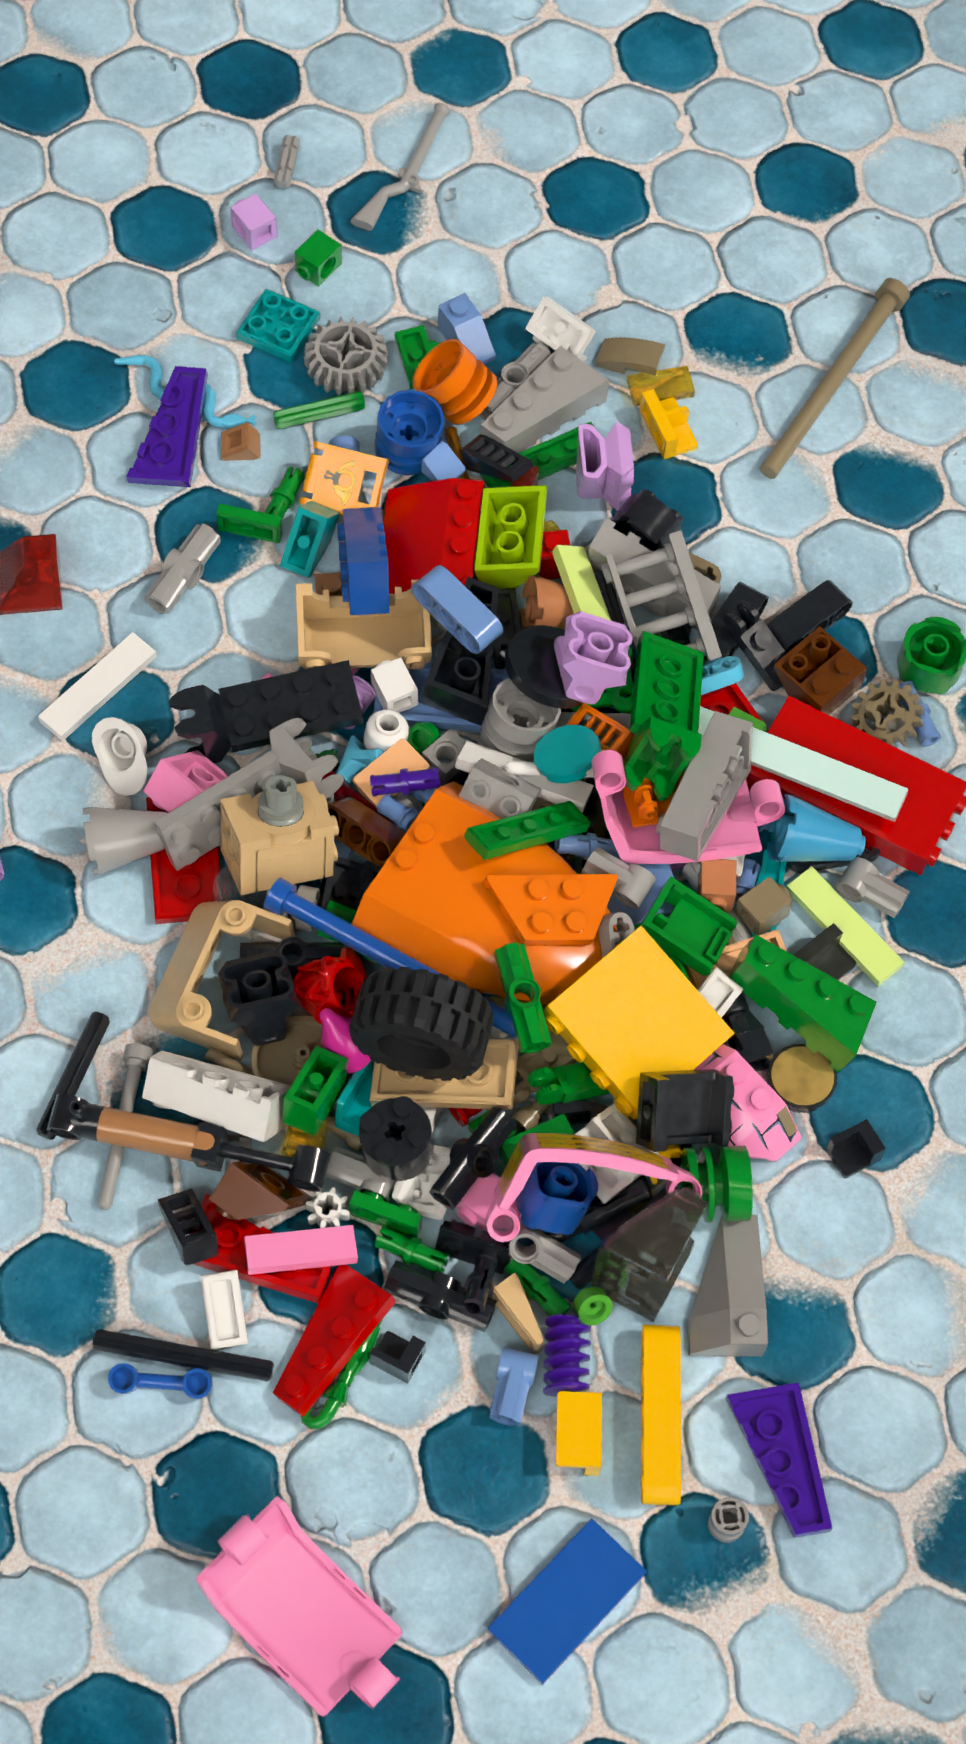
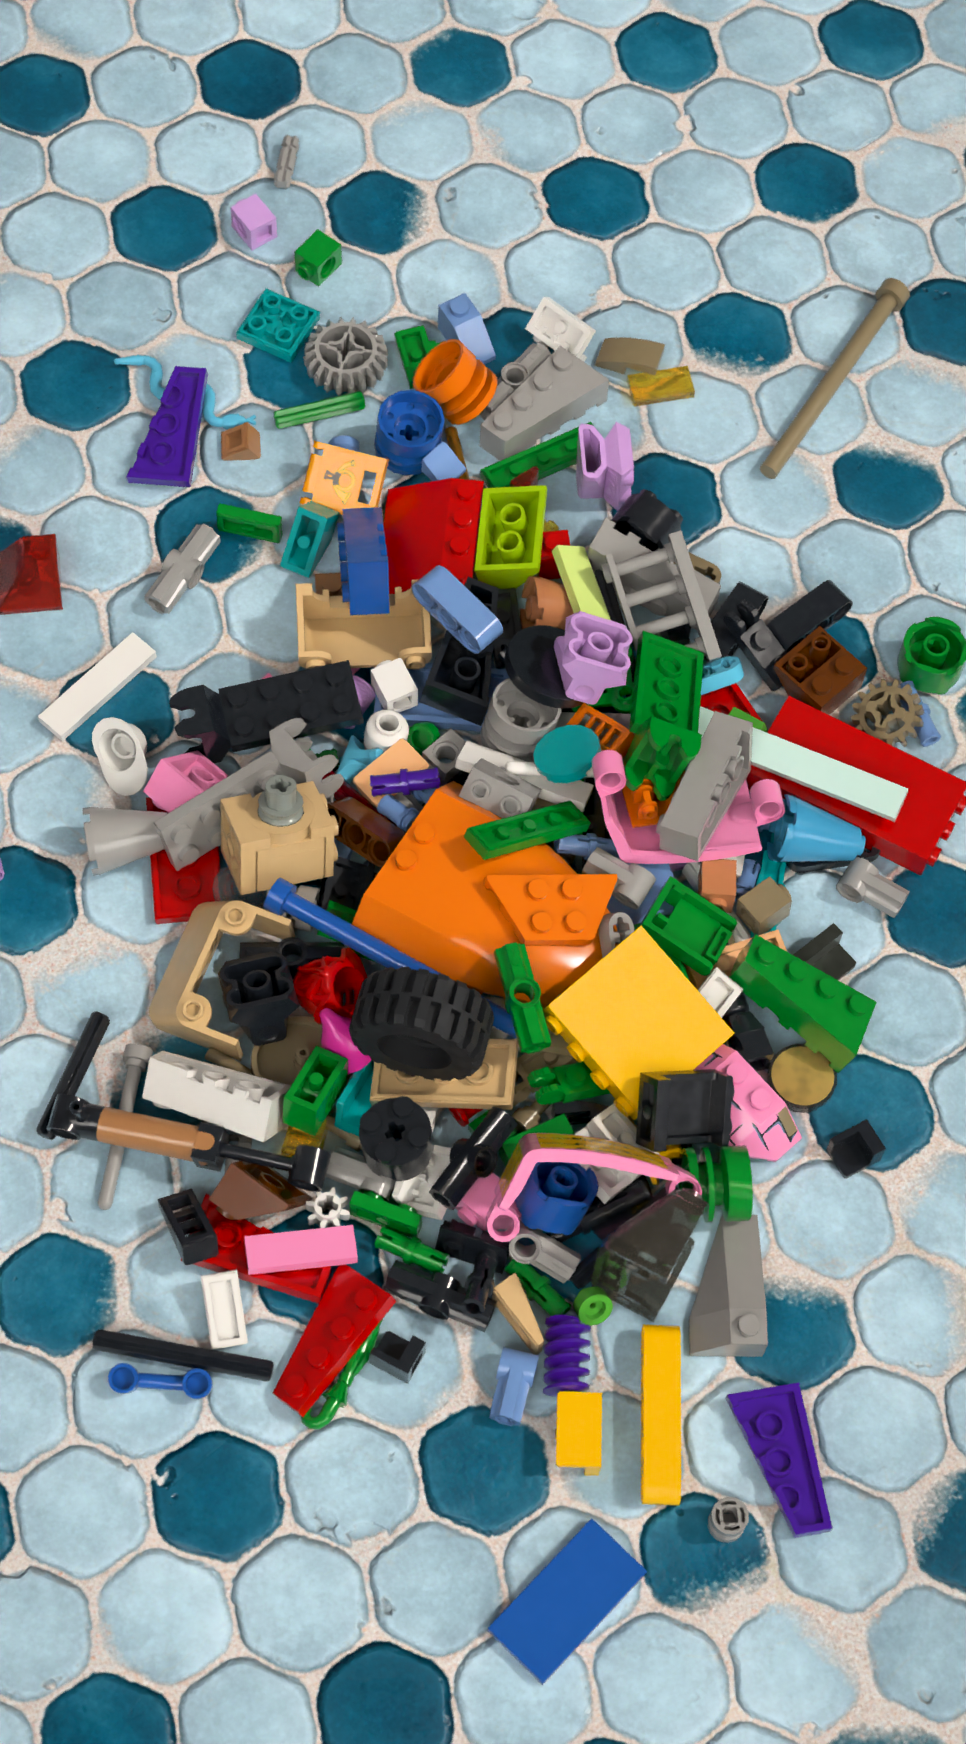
(284, 495): green pin -> none
(300, 1610): bright pink panel -> none
(369, 214): light grey piece -> none
(493, 458): black slope -> none
(667, 425): yellow panel -> none
(858, 938): yellowish green tile -> none

